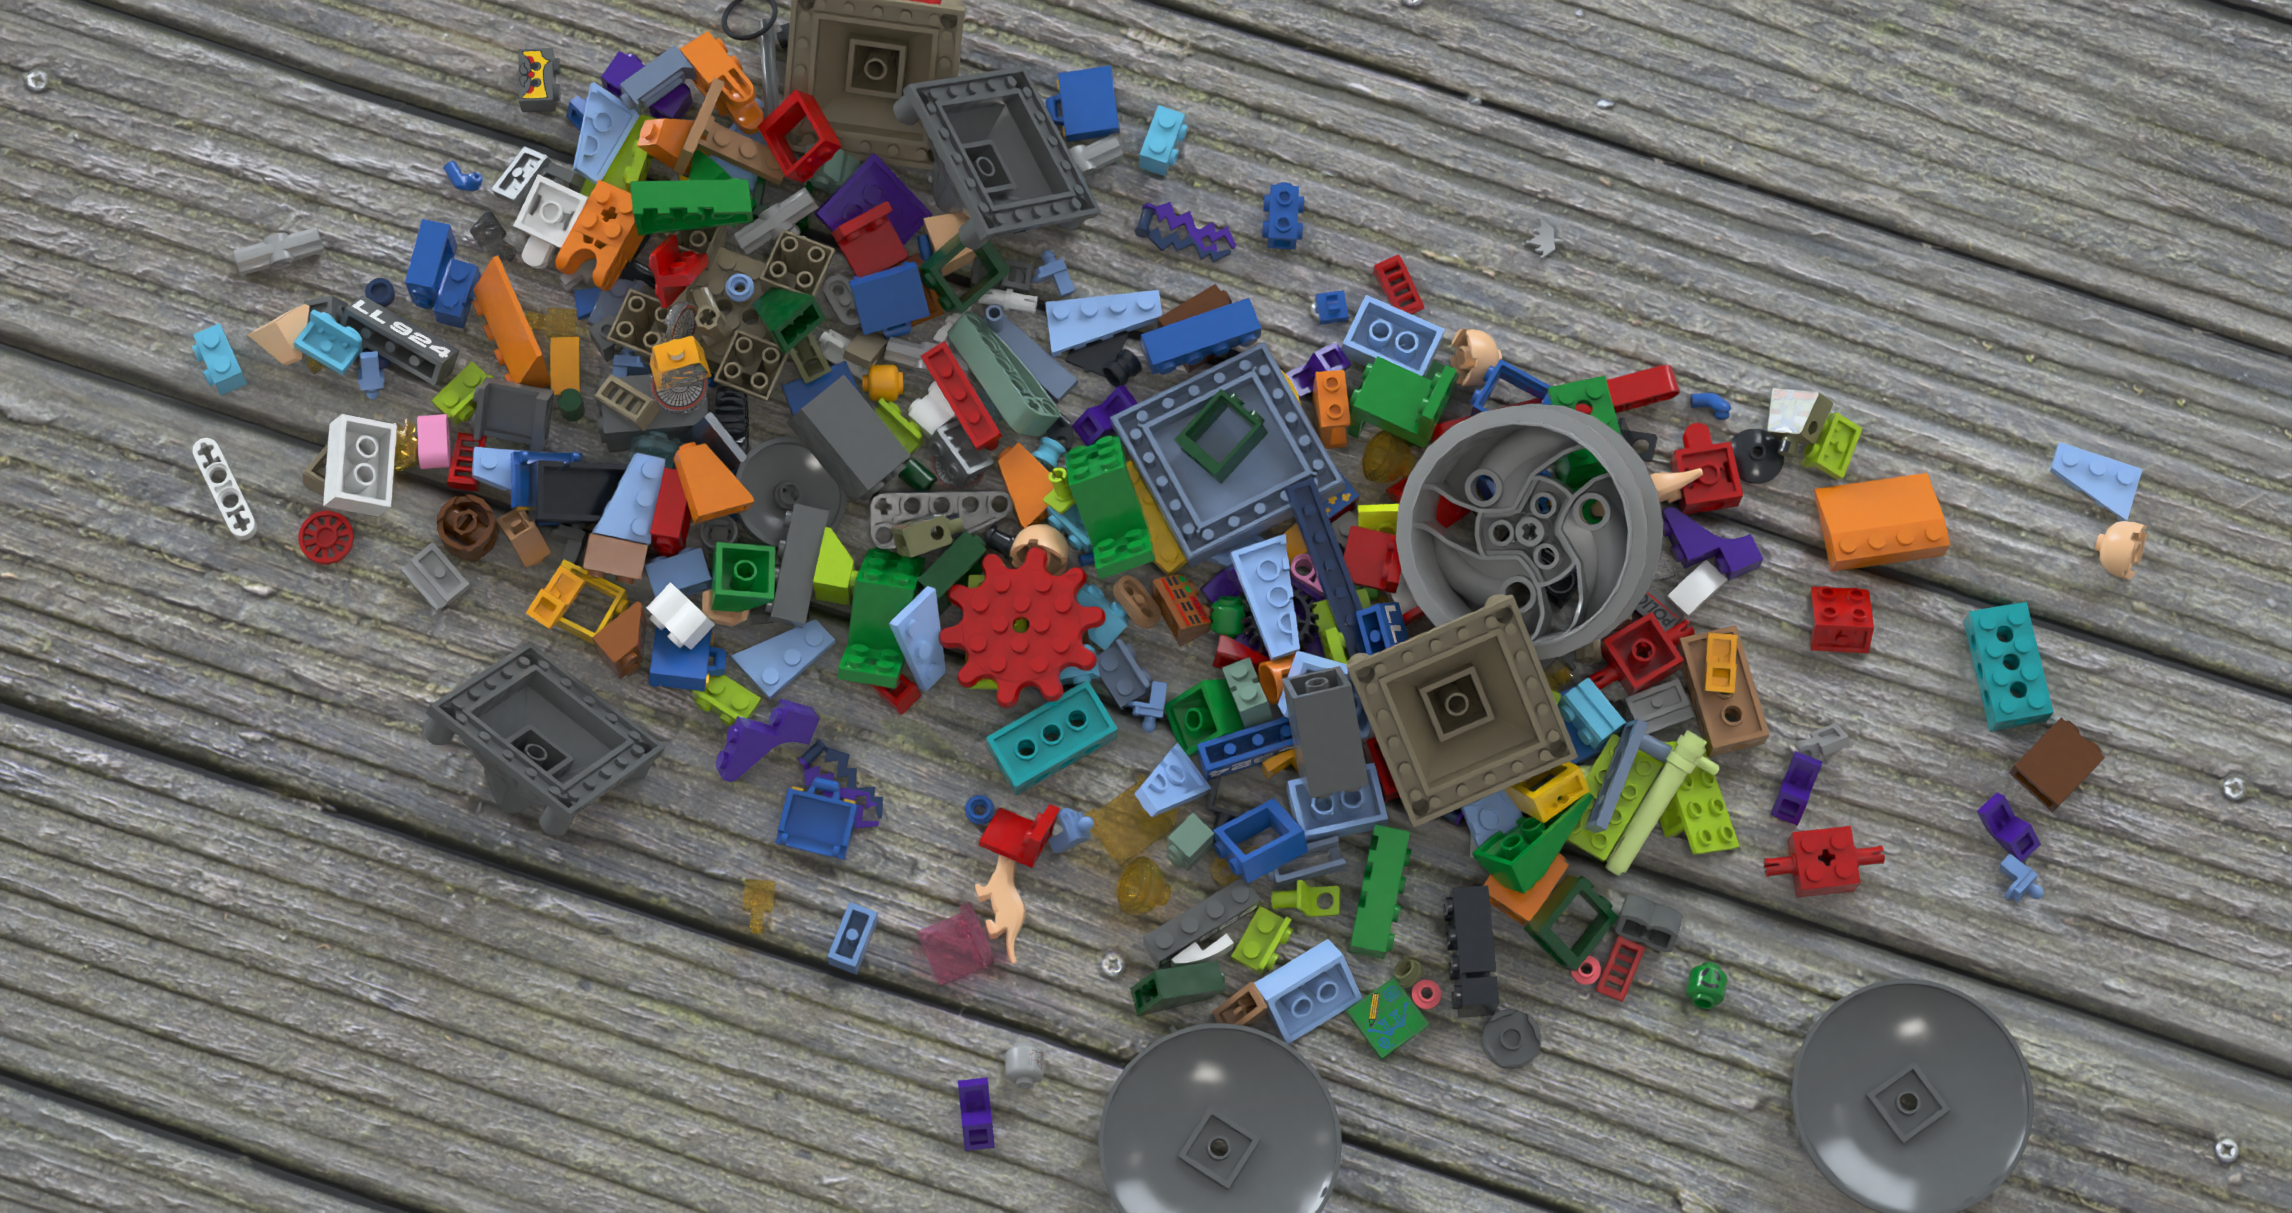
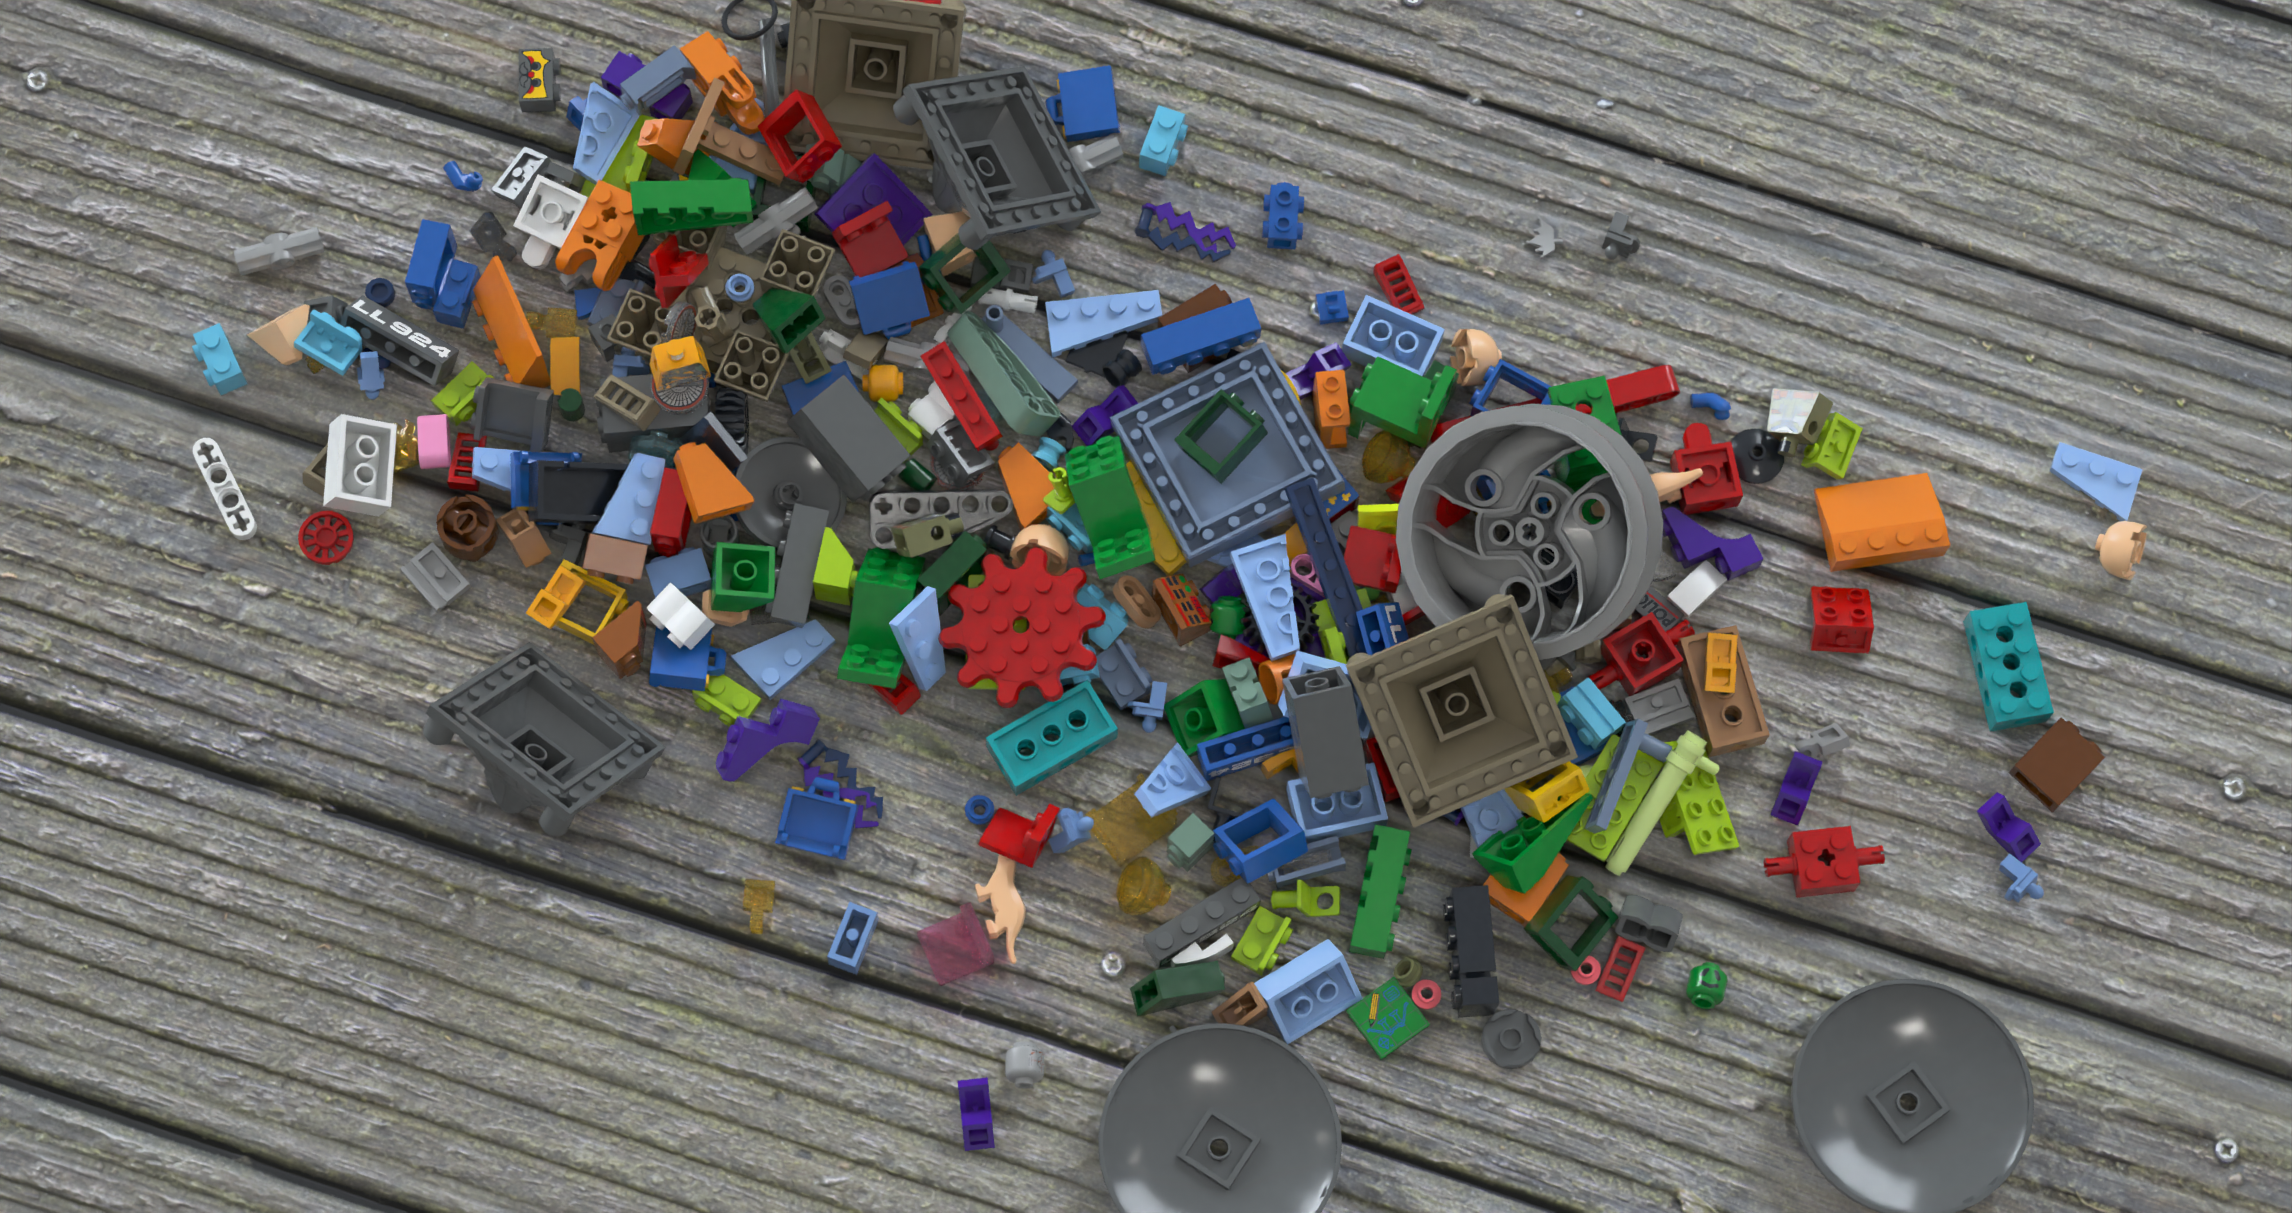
(1617, 241): none -> dark grey piece

